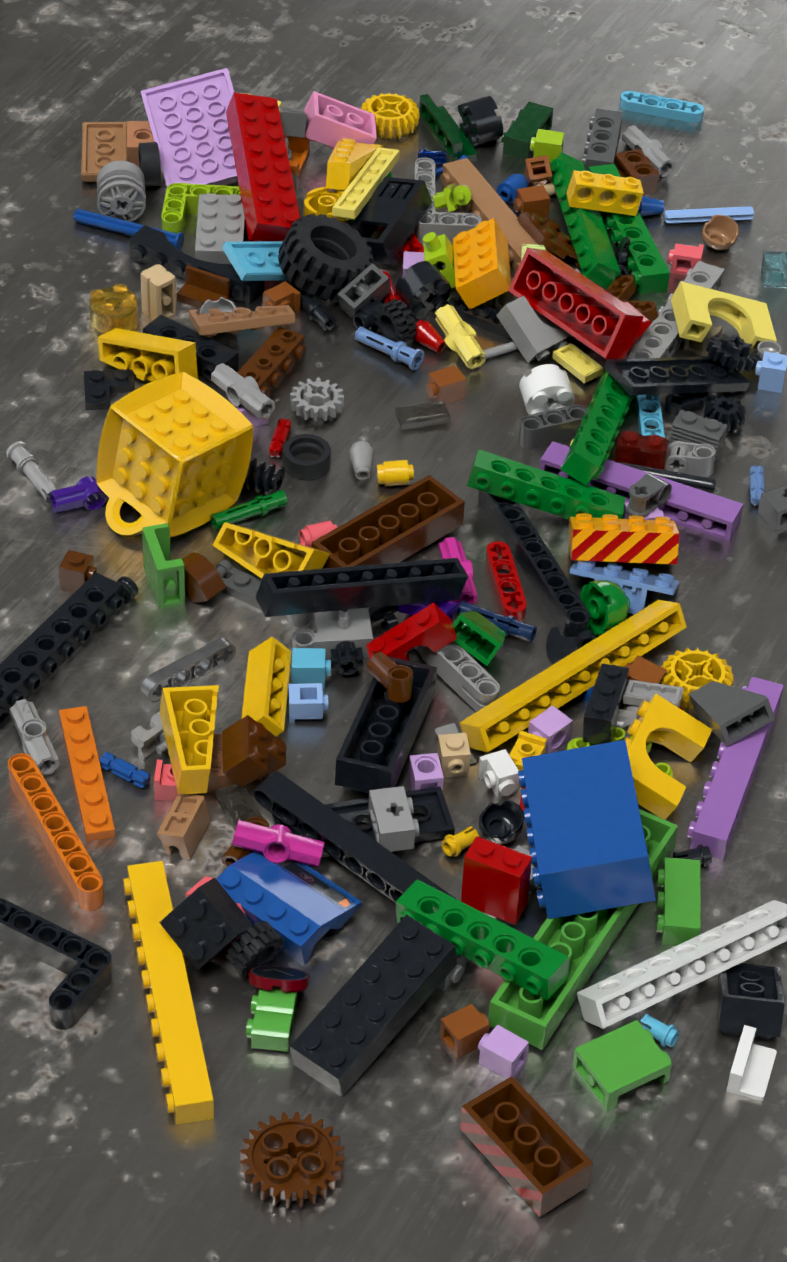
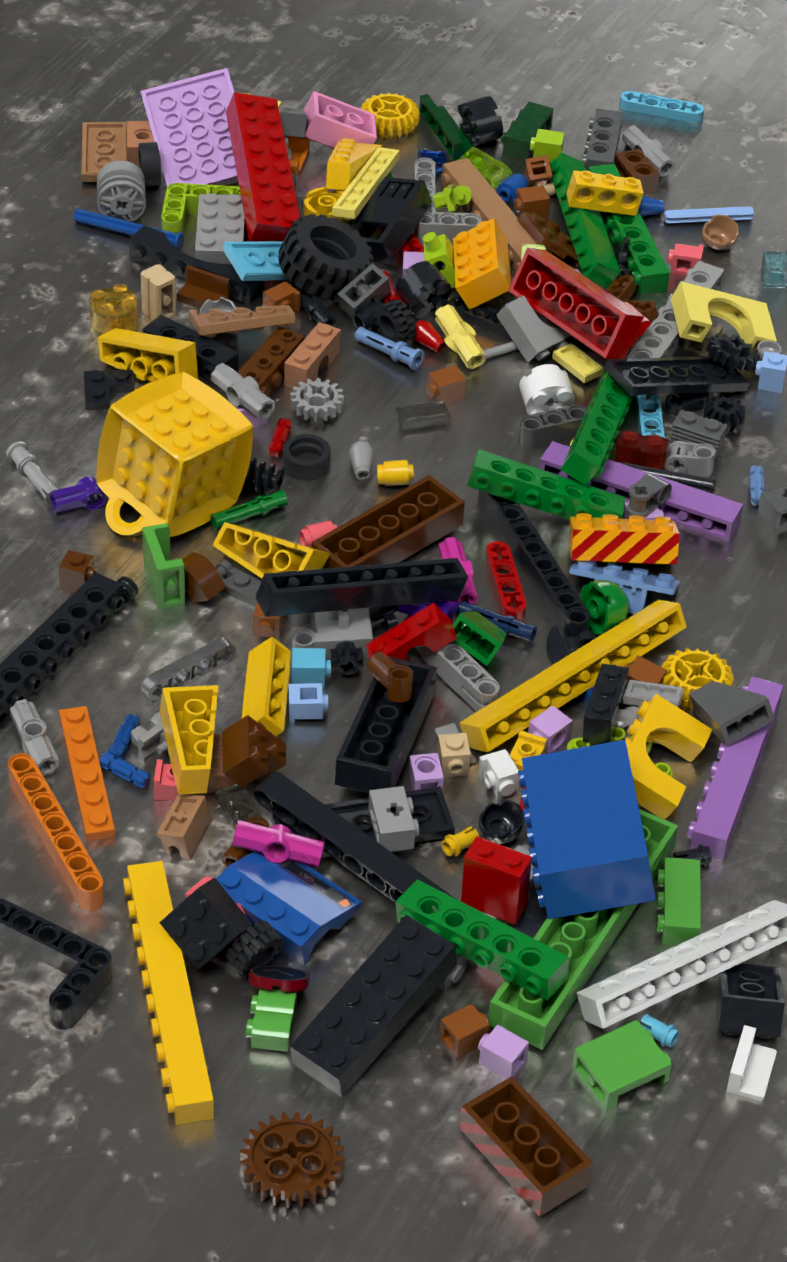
(123, 737): none -> blue axle
(267, 626): none -> dark orange brick
(318, 347): none -> nougat arch
(488, 166): none -> clear neon green plate

